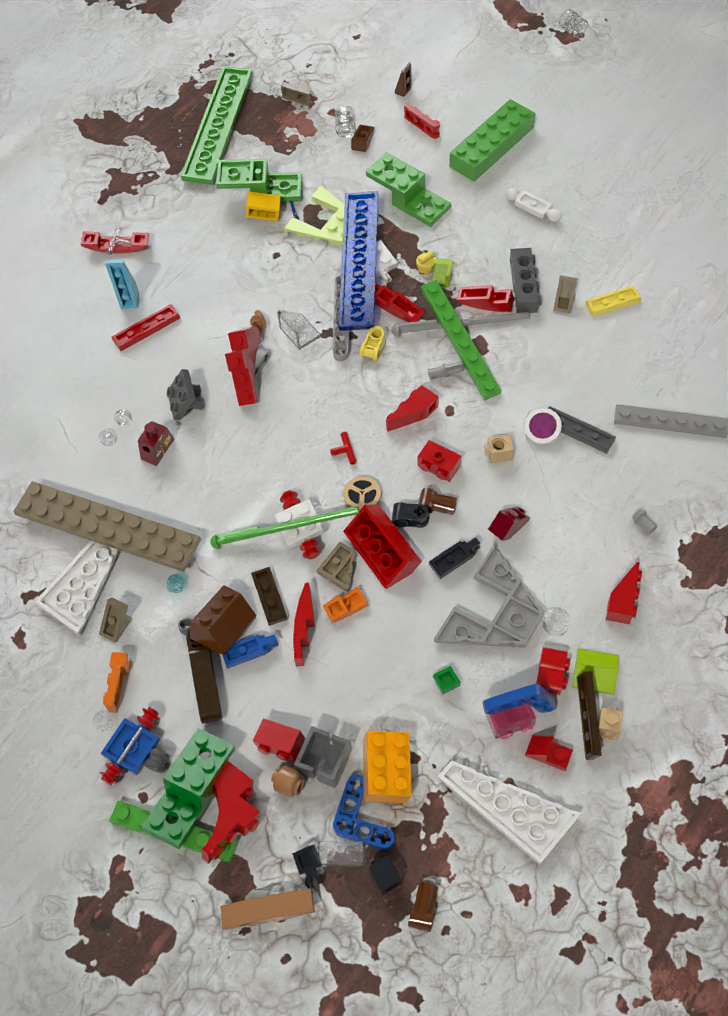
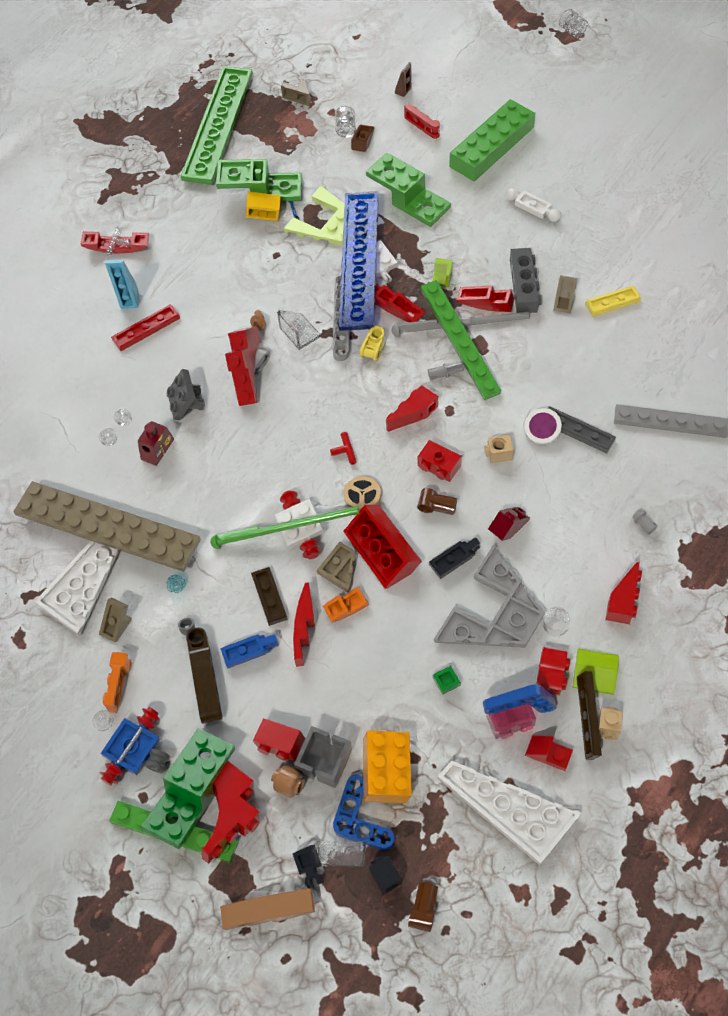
(222, 620): reddish brown slope -> none
(408, 515): black piece -> none
(425, 262): light yellow piece -> none

